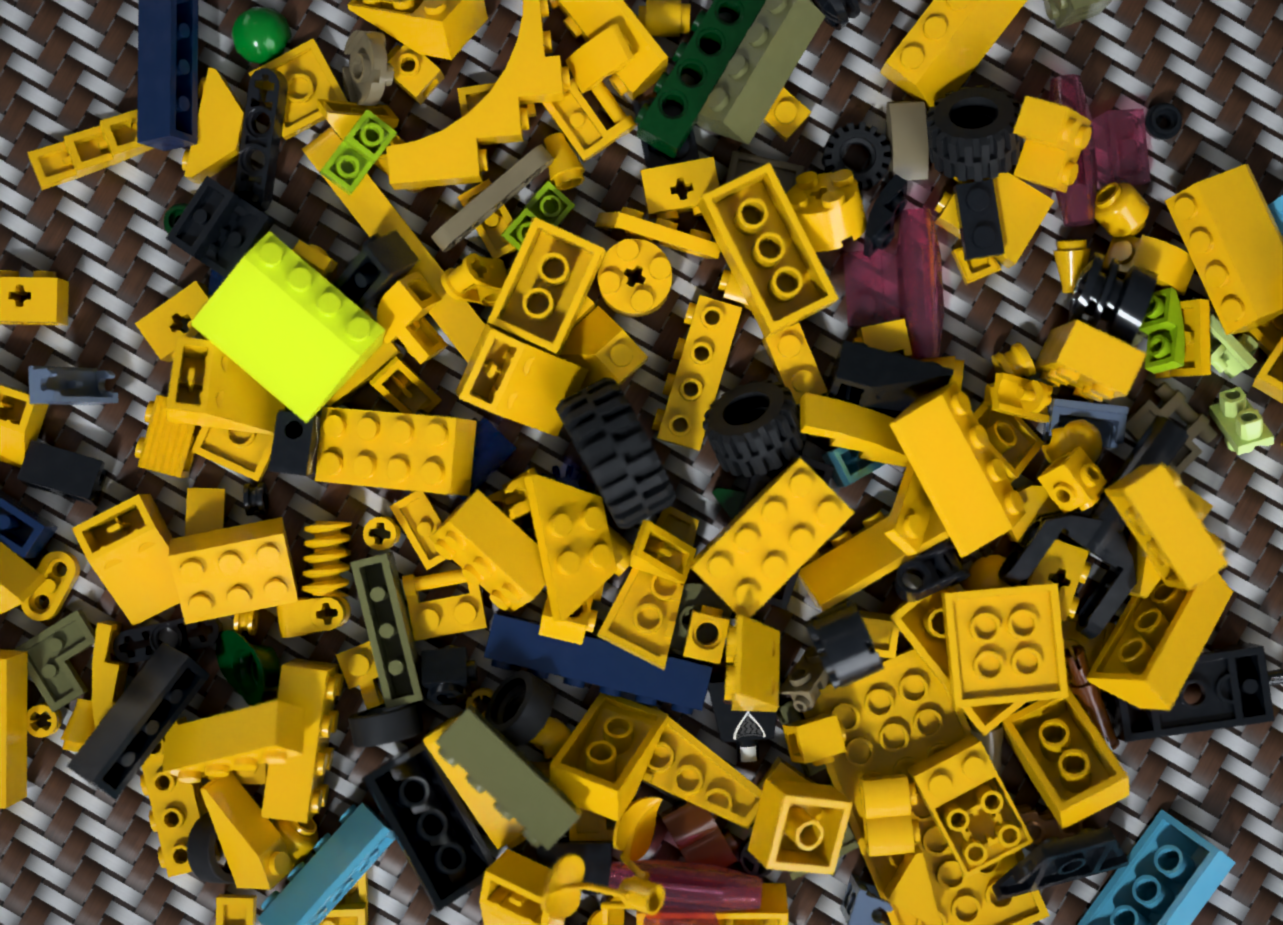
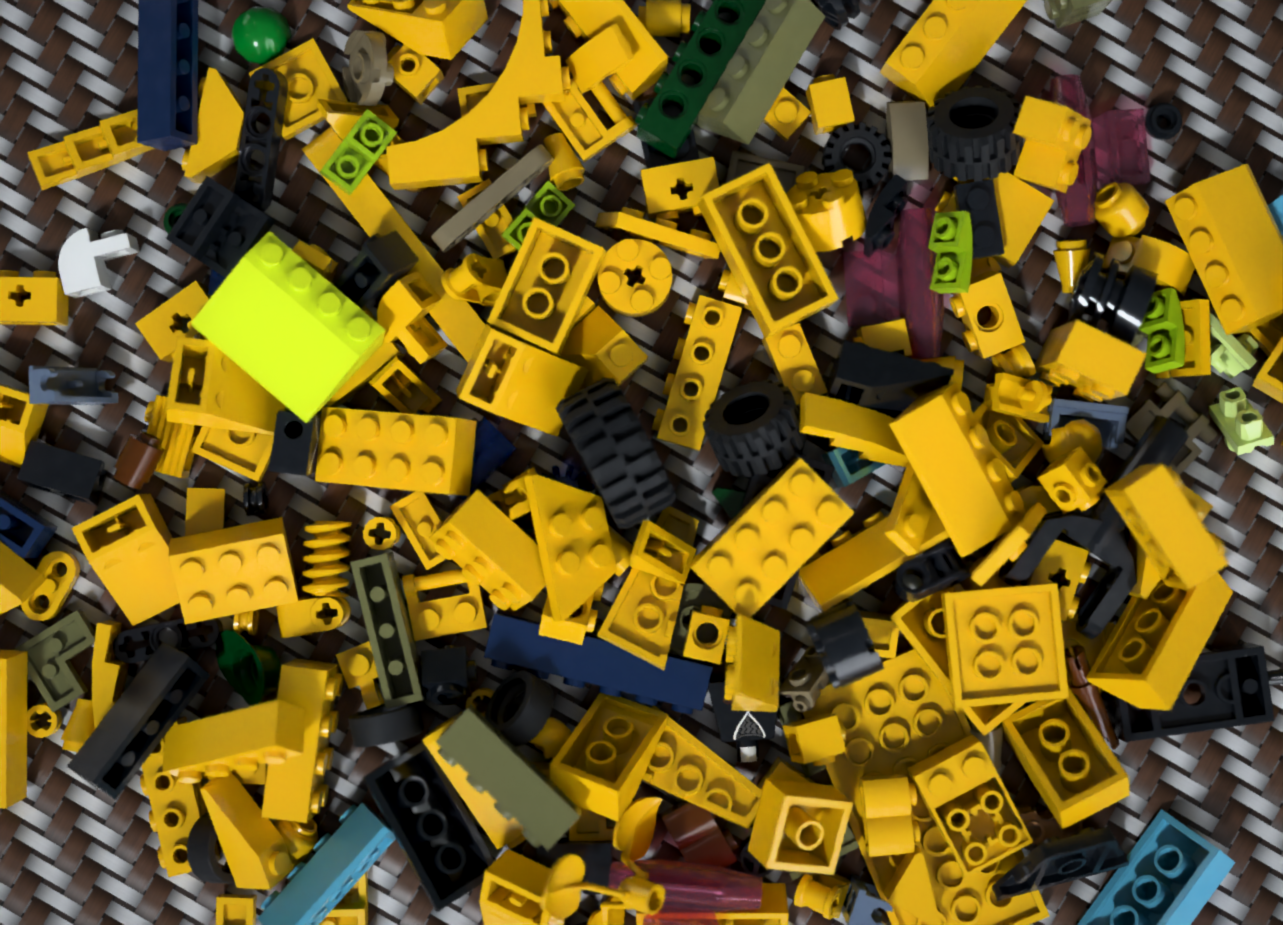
(84, 258): none -> white brick
(138, 460): none -> reddish brown brick
(822, 893): none -> yellow piece
(829, 104): none -> yellow brick
(954, 248): none -> lime slope
(1003, 327): none -> yellow brick
(1009, 545): none -> yellow plate

